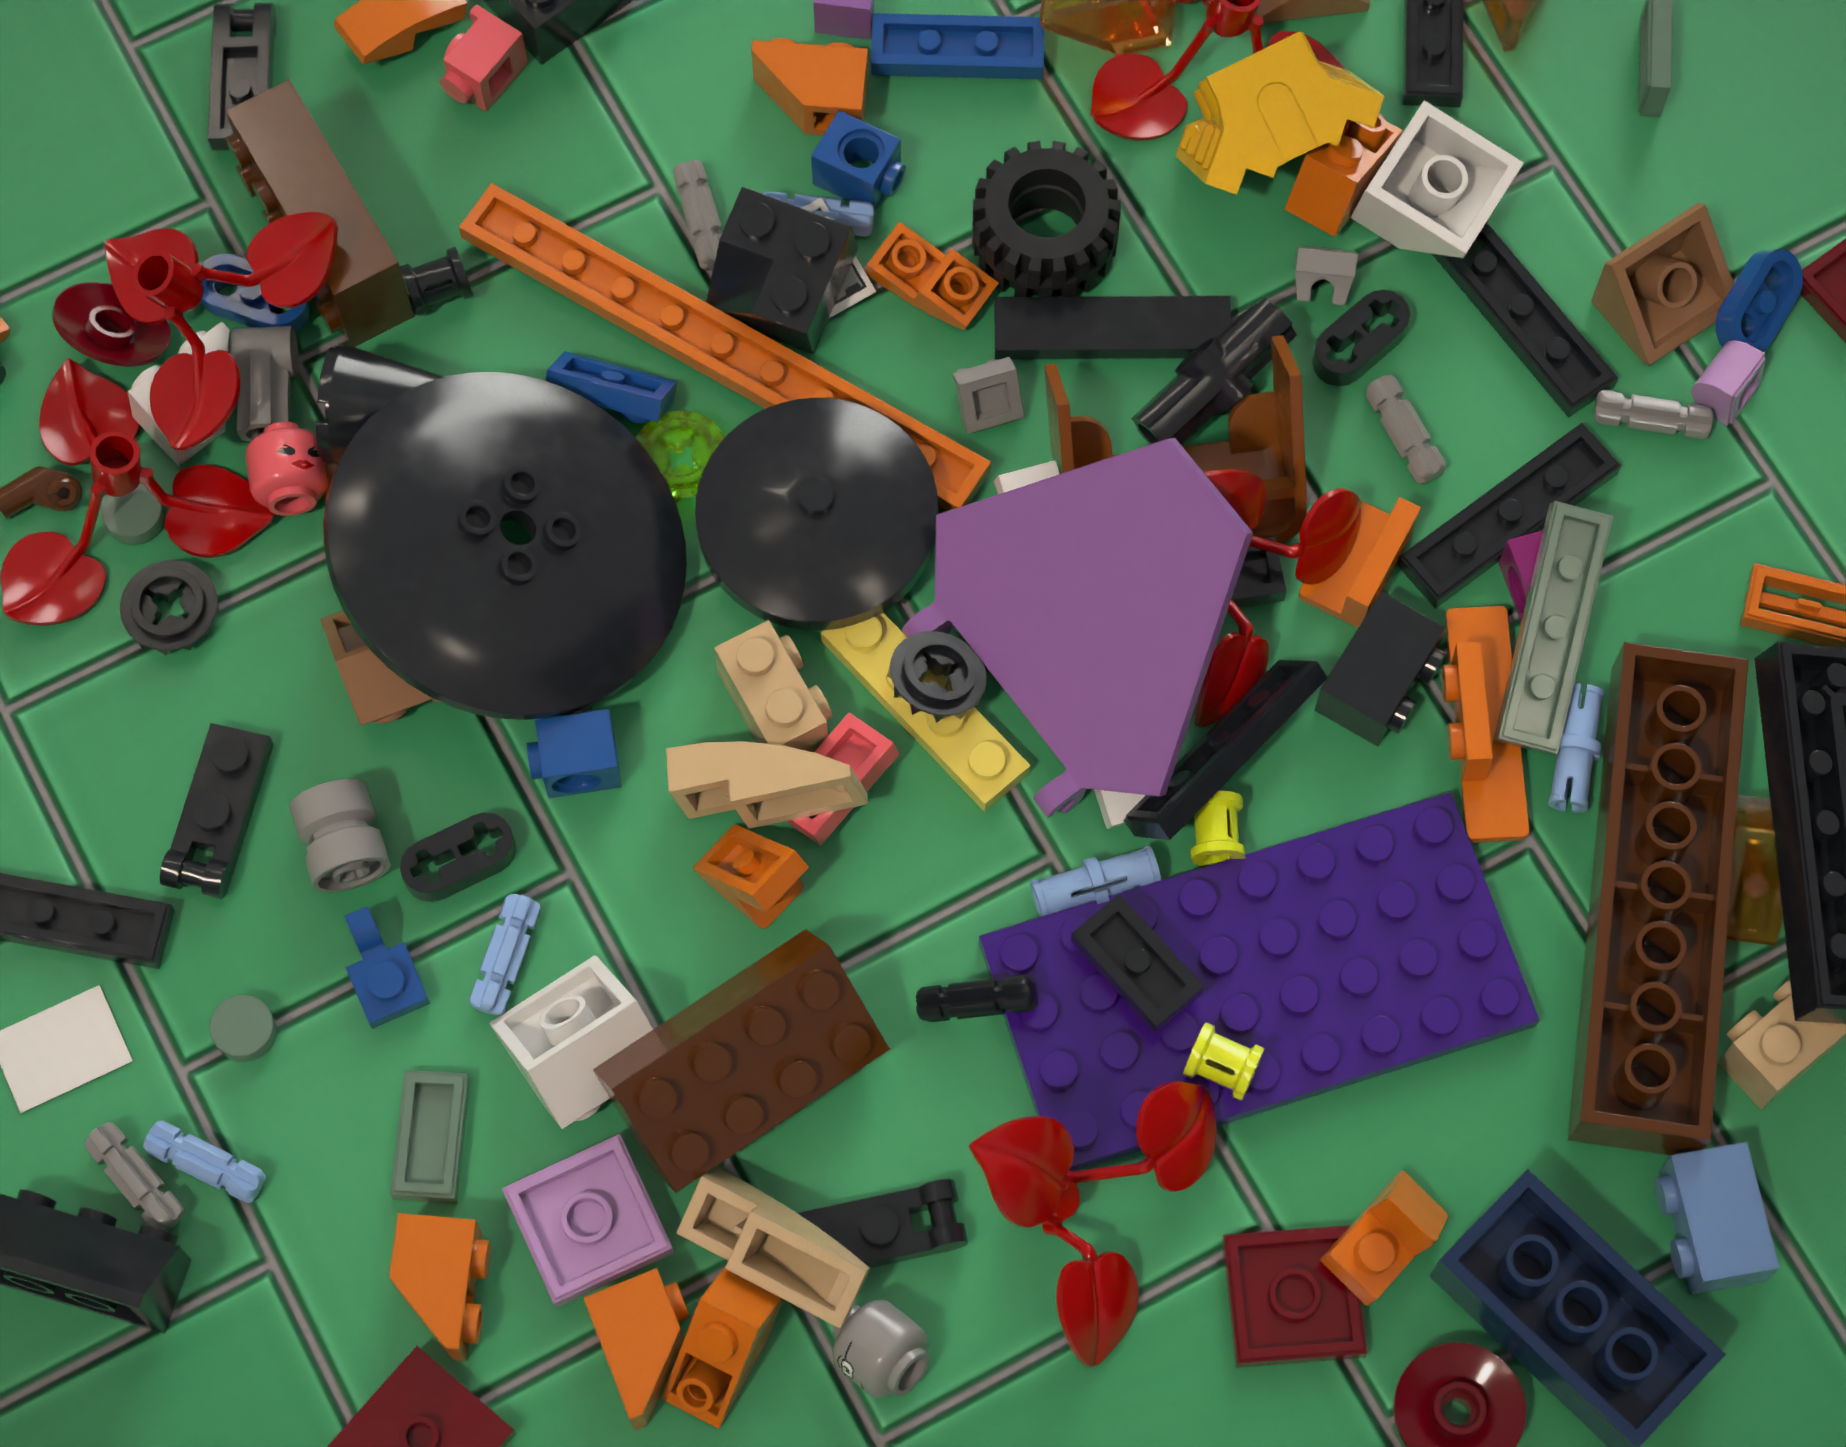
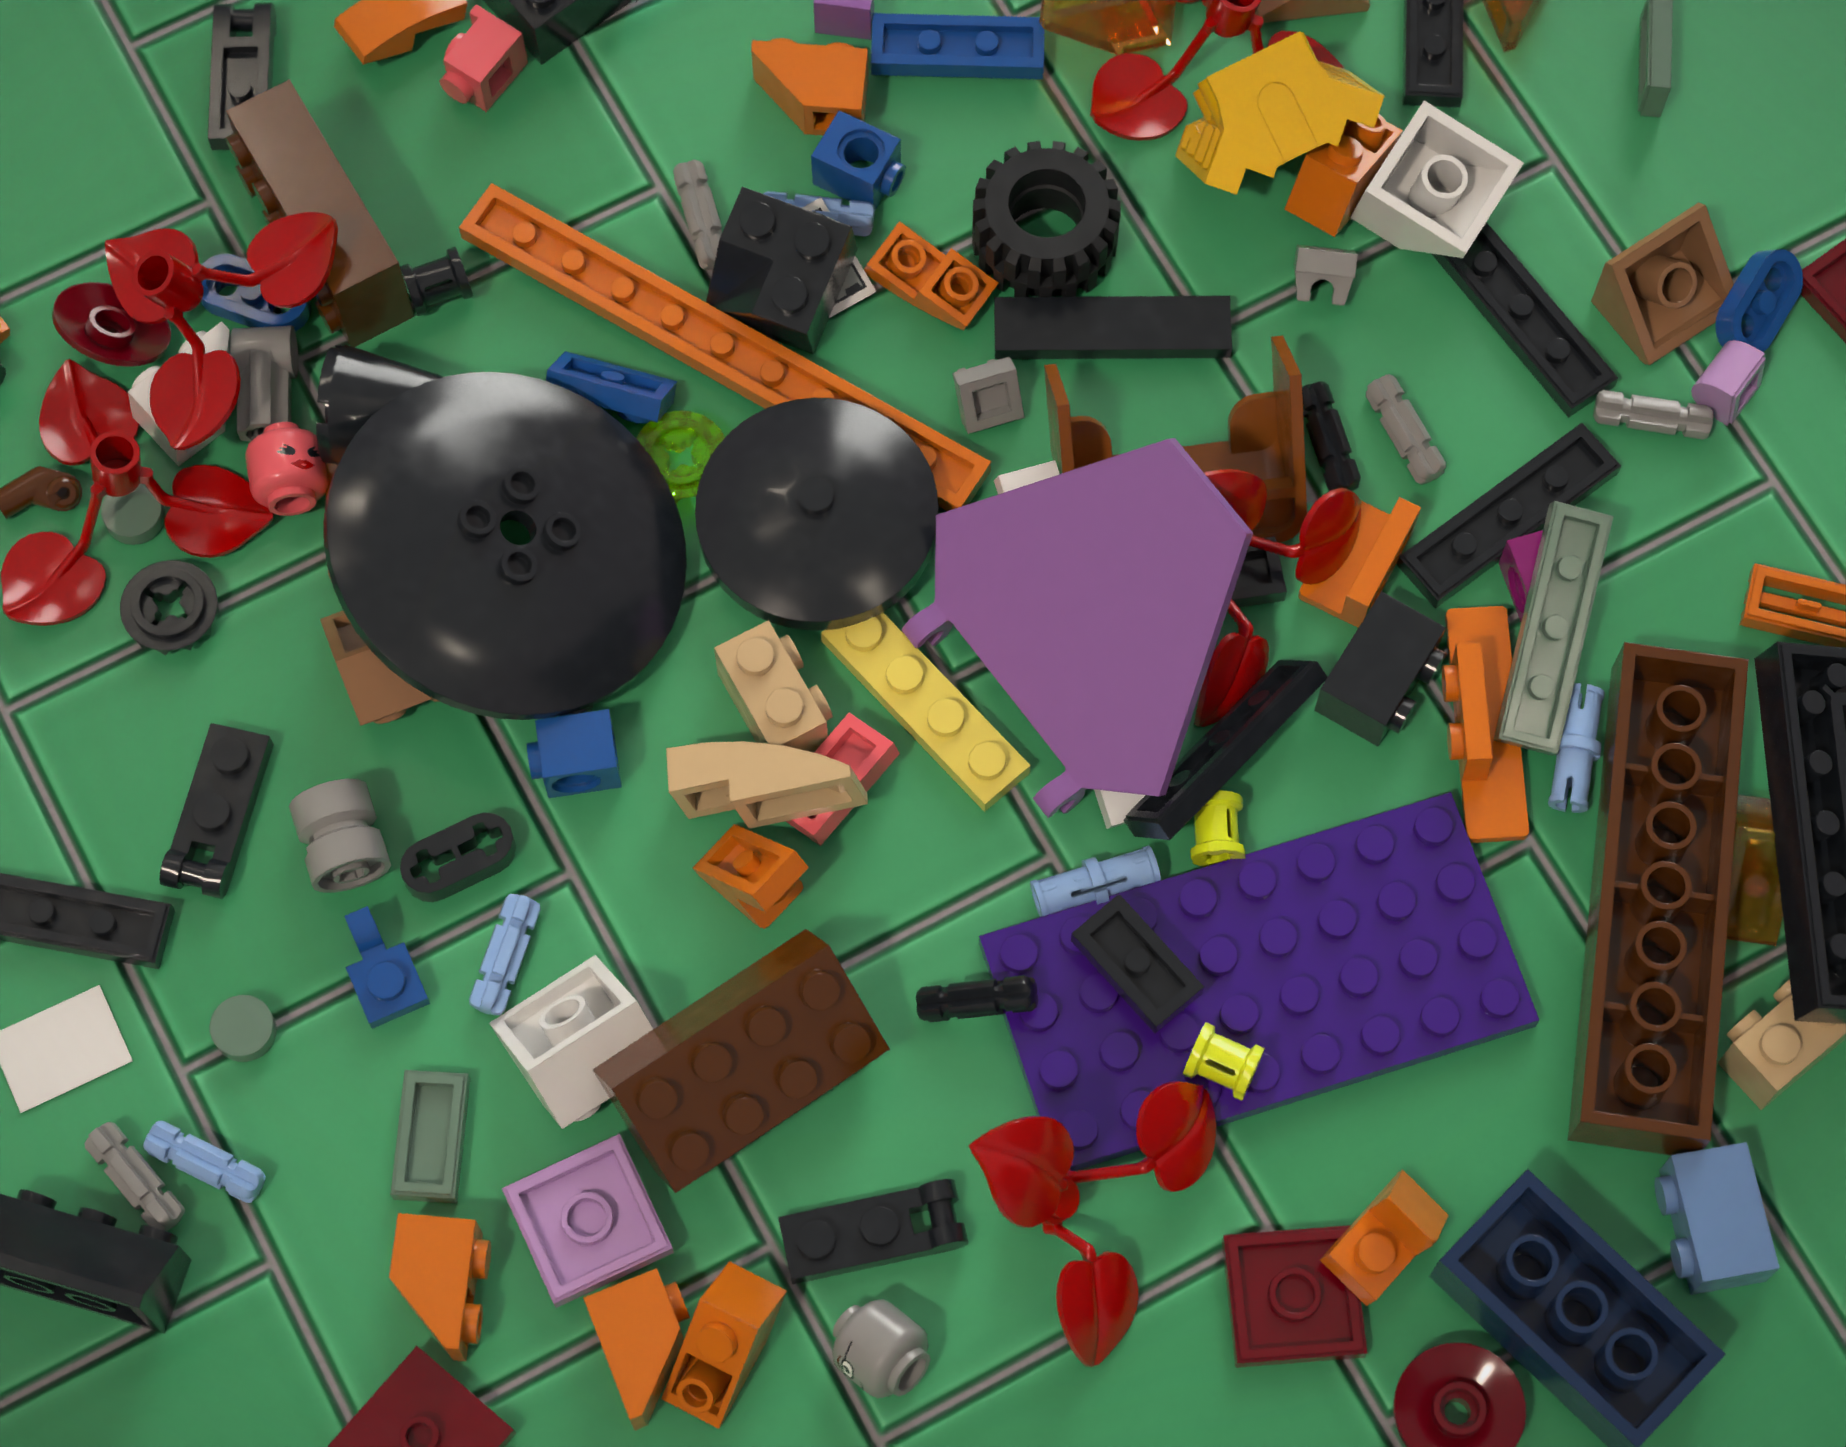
(773, 1246): tan slope -> none
(942, 655): black gear -> none
(1214, 375): black piece -> none
(1329, 437): none -> black axle
(1368, 347): black beam -> none

